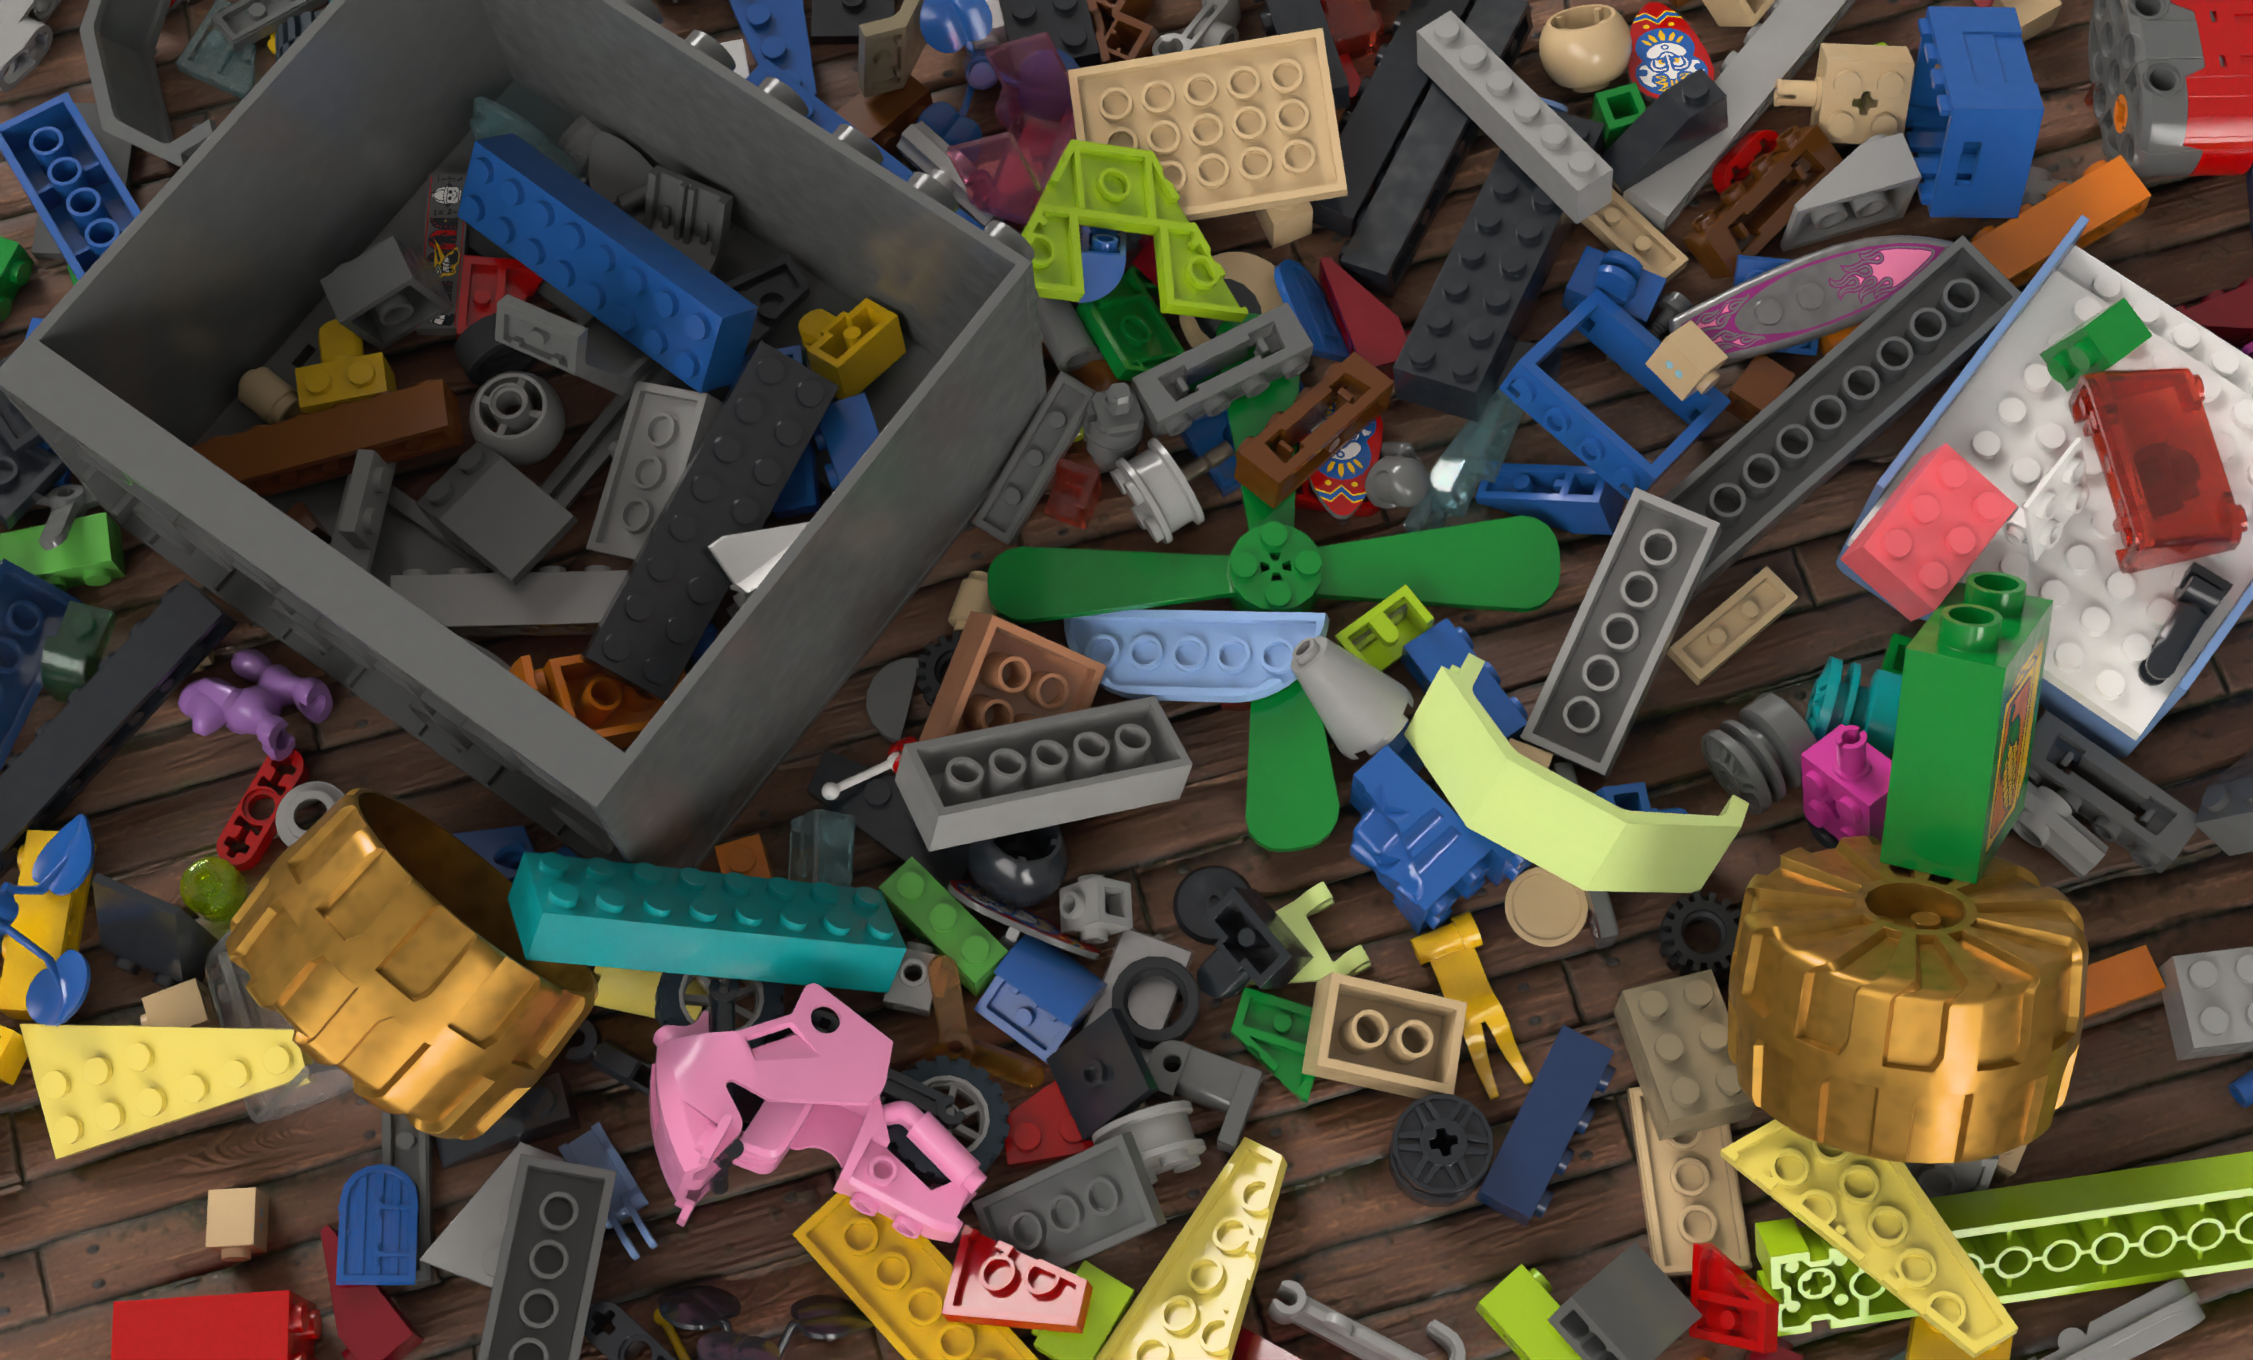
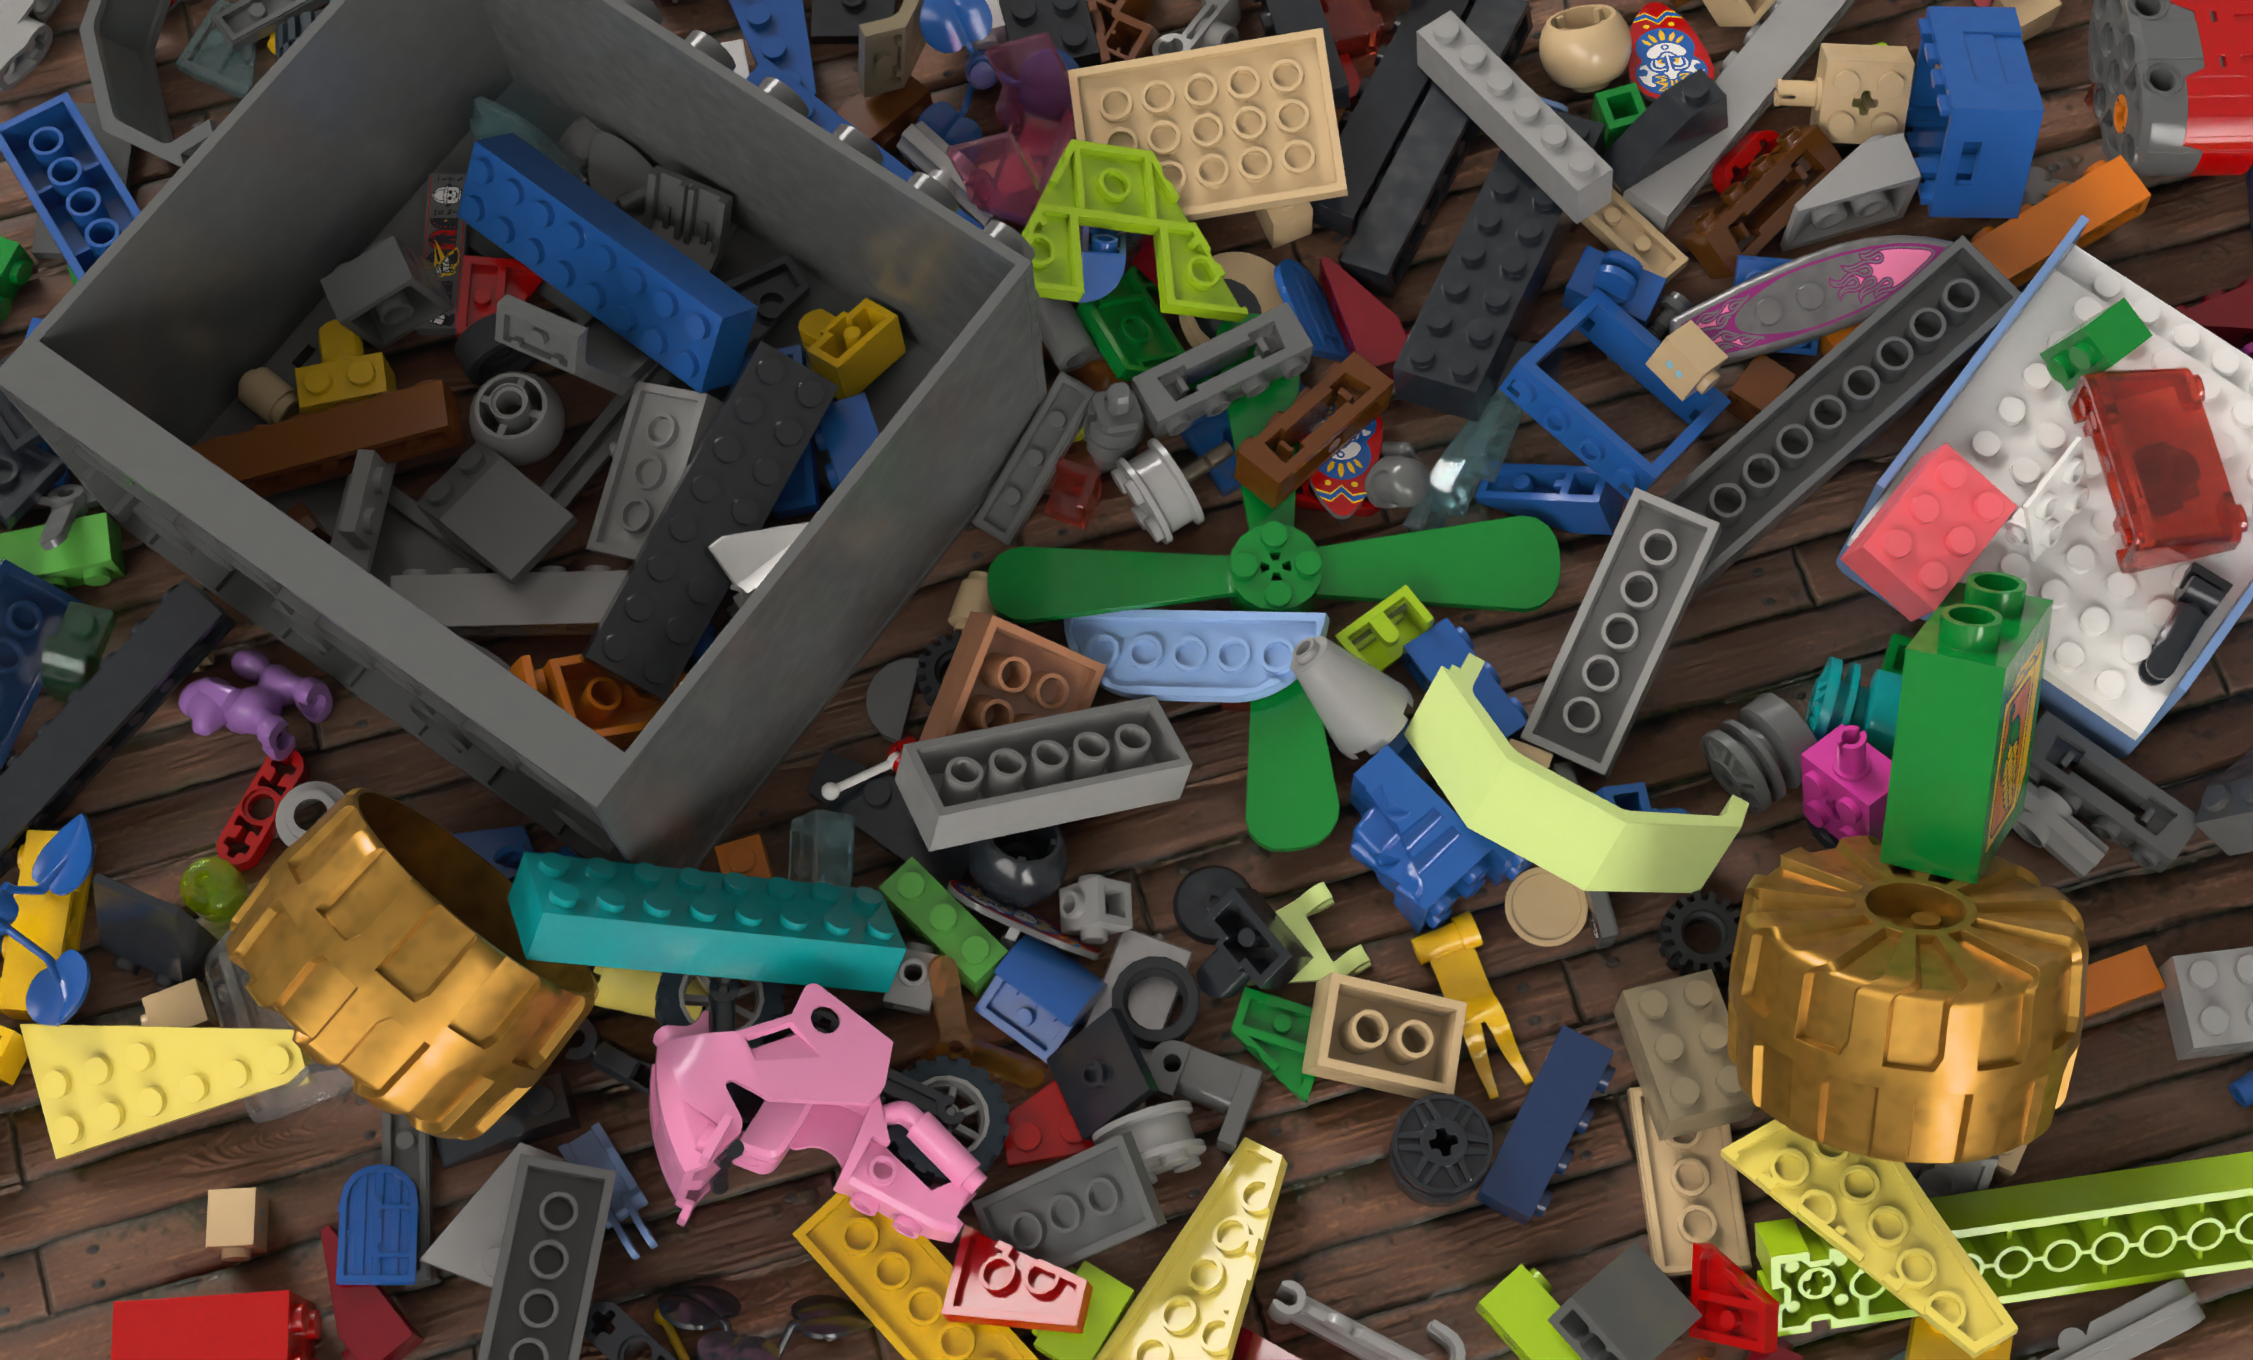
(1732, 625): tan plate -> none

